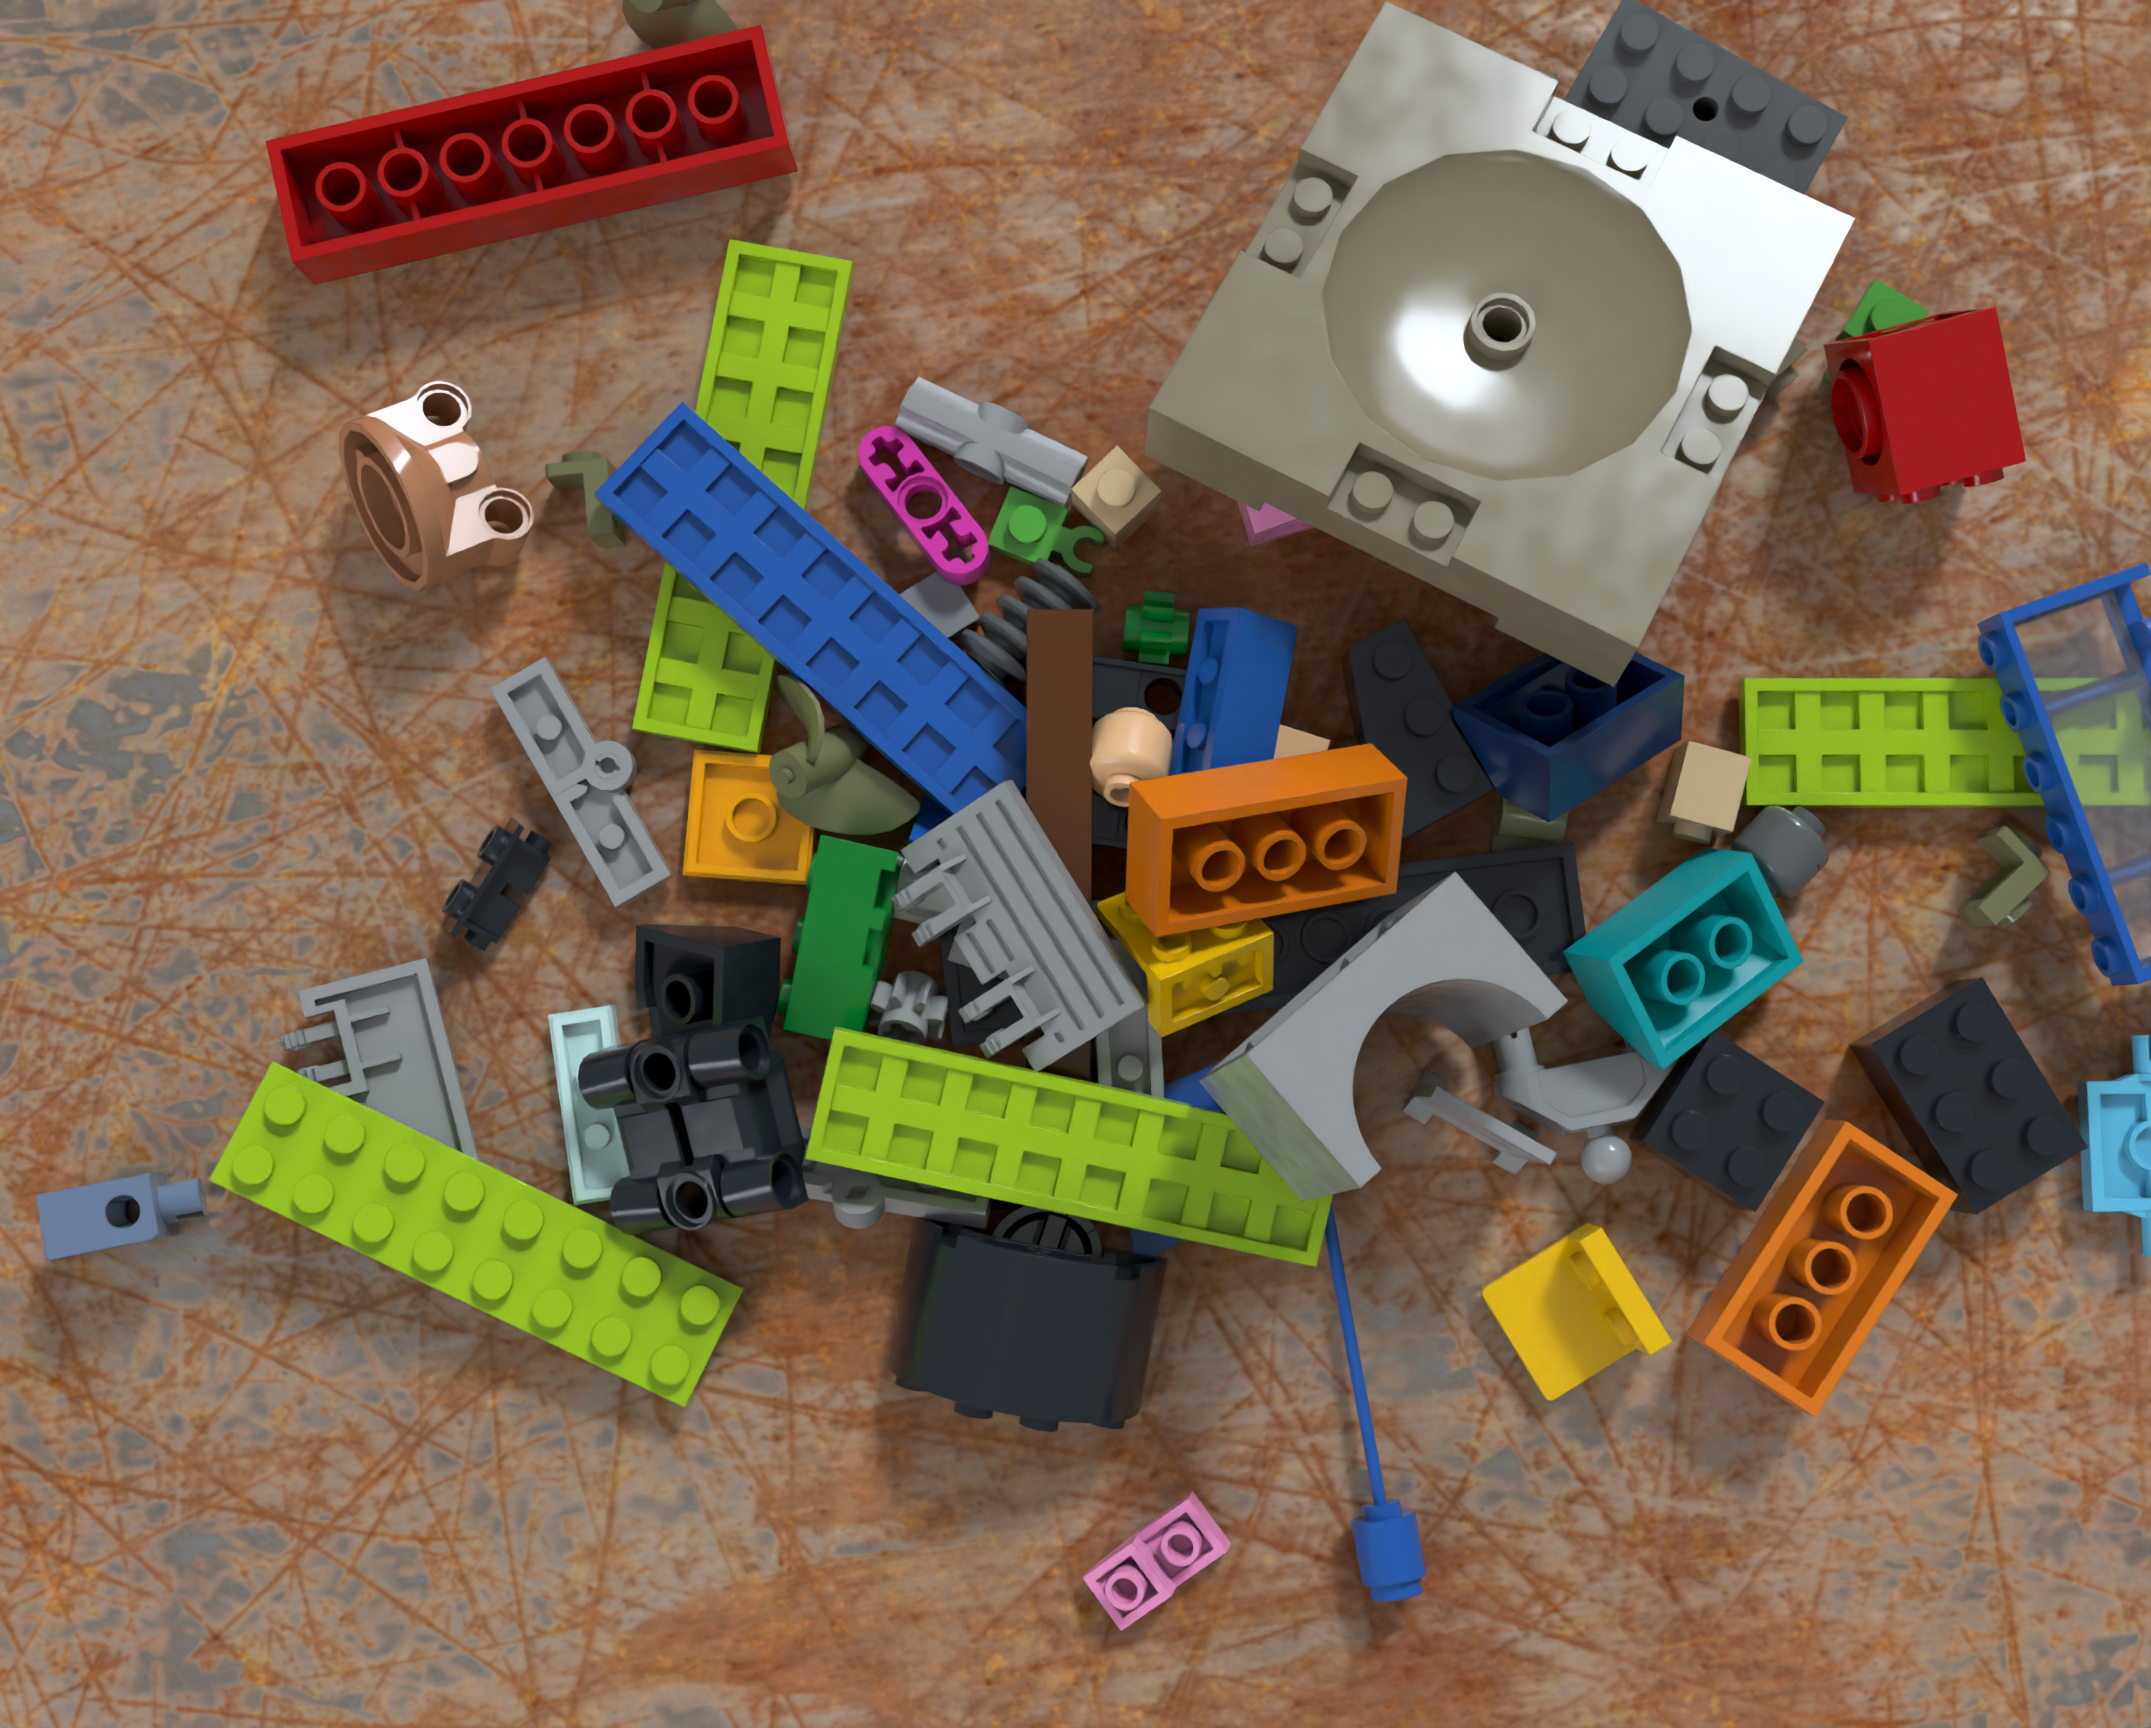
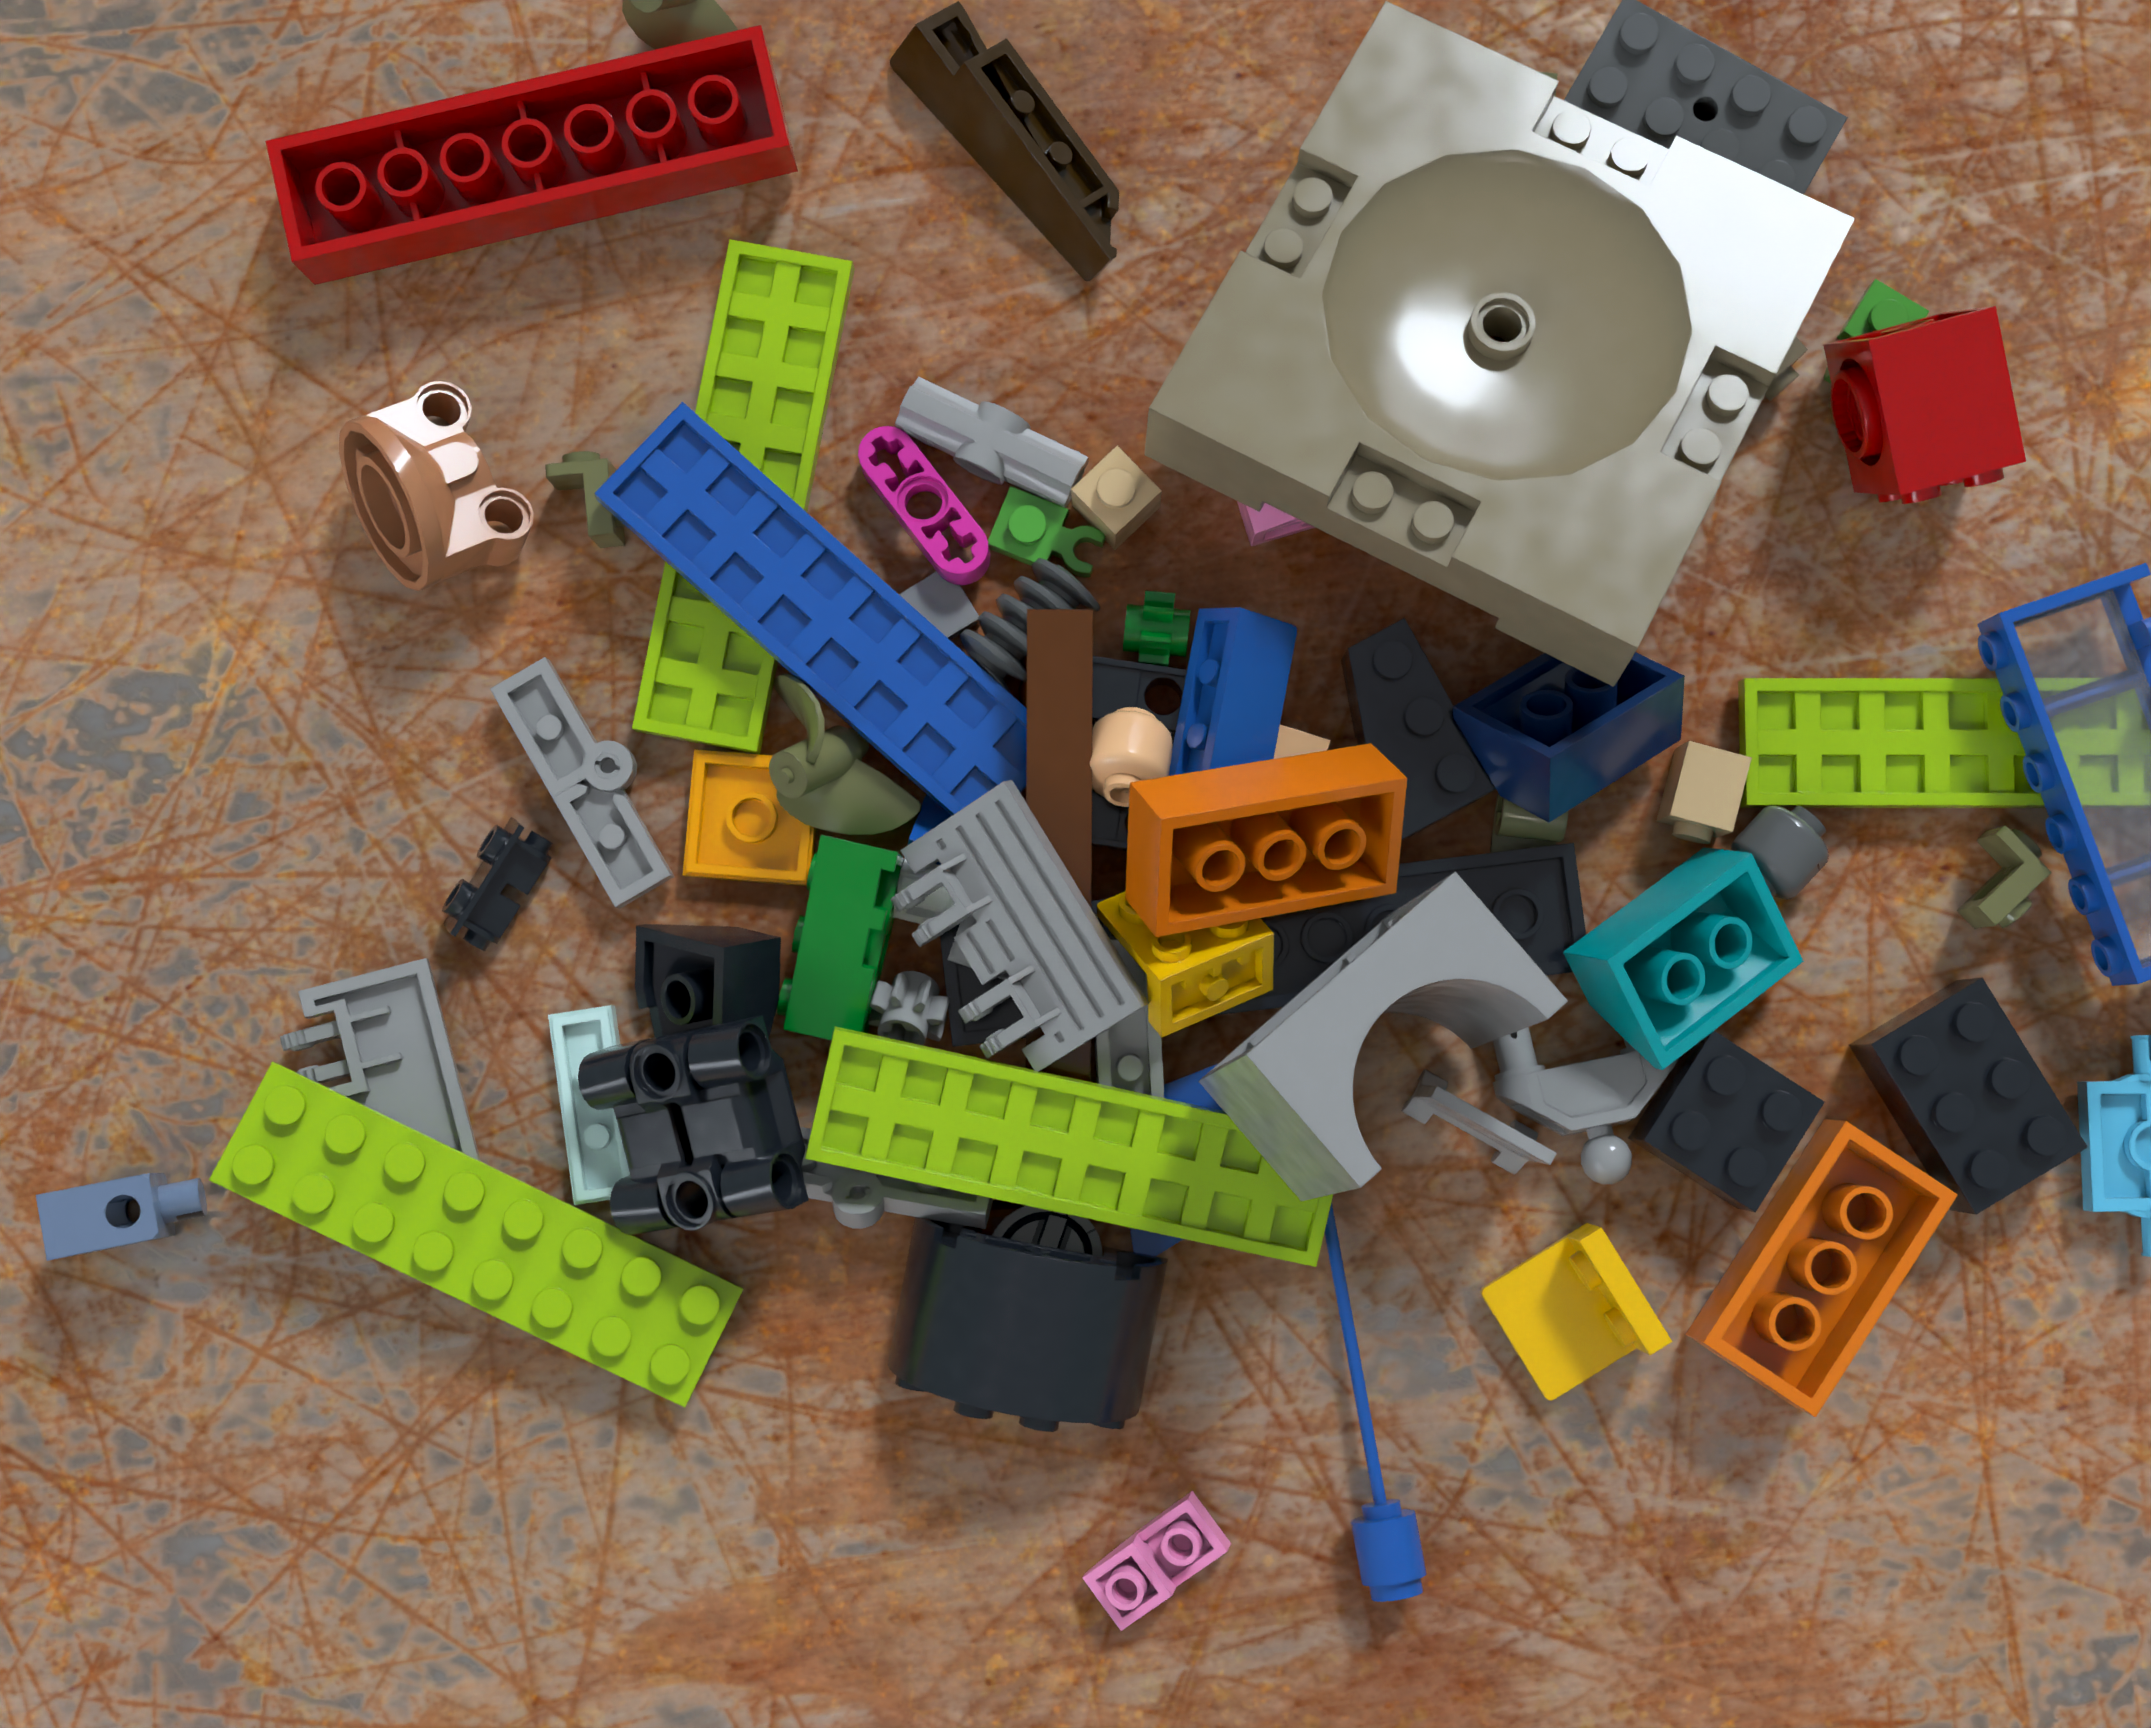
(1013, 134): none -> dark brown wedge

